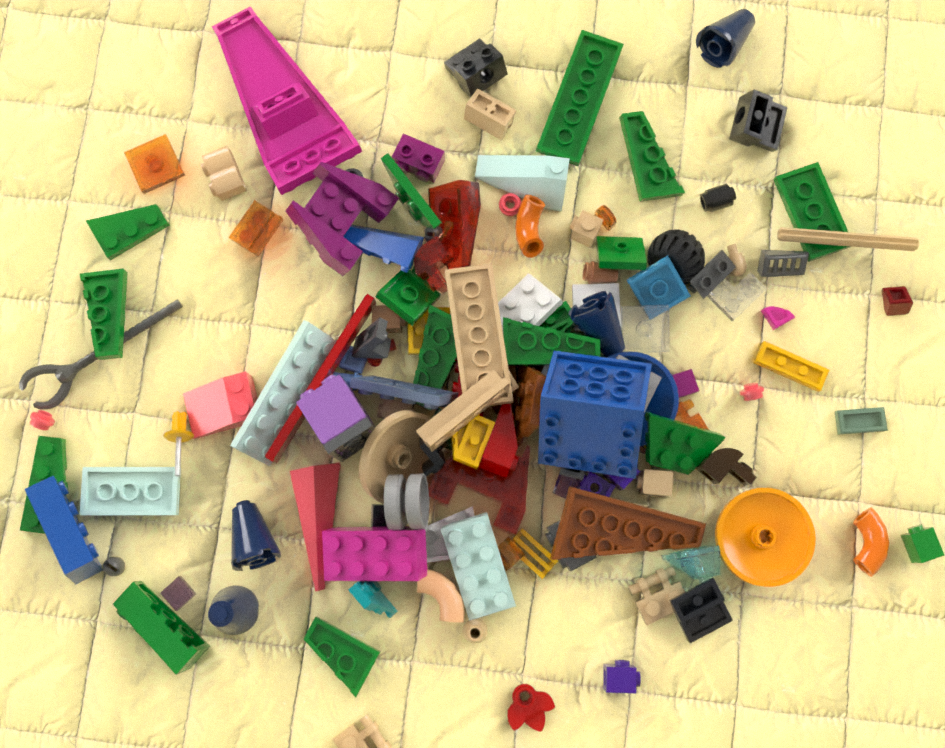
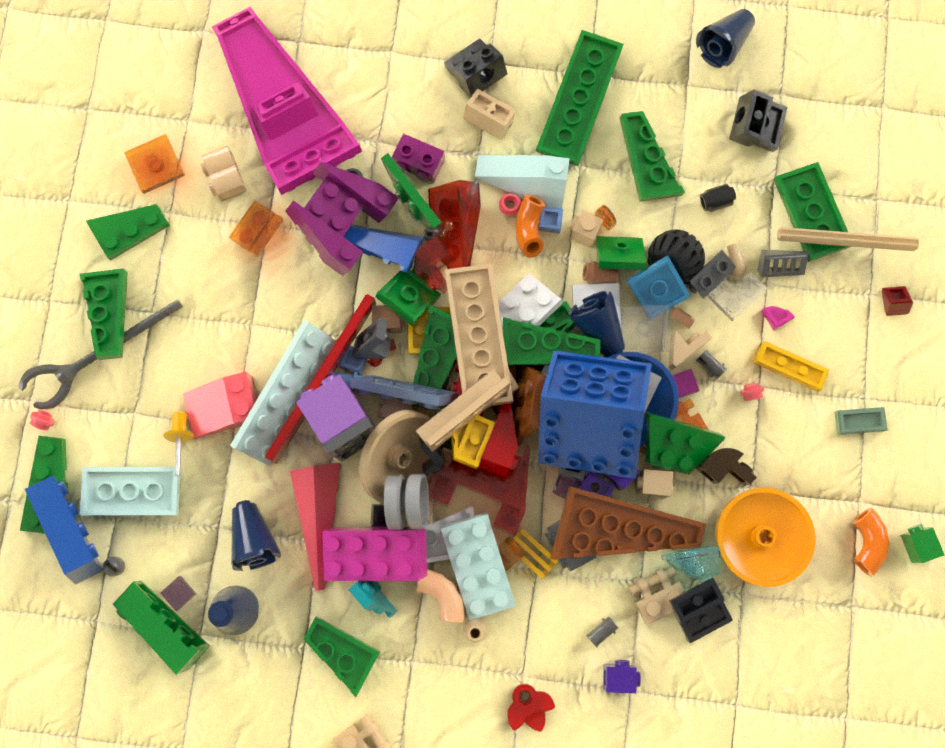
(550, 220): none -> medium blue tile
(602, 631): none -> dark grey pin
(681, 350): none -> tan slope
(682, 317): none -> medium nougat tile
(711, 364): none -> dark grey pin

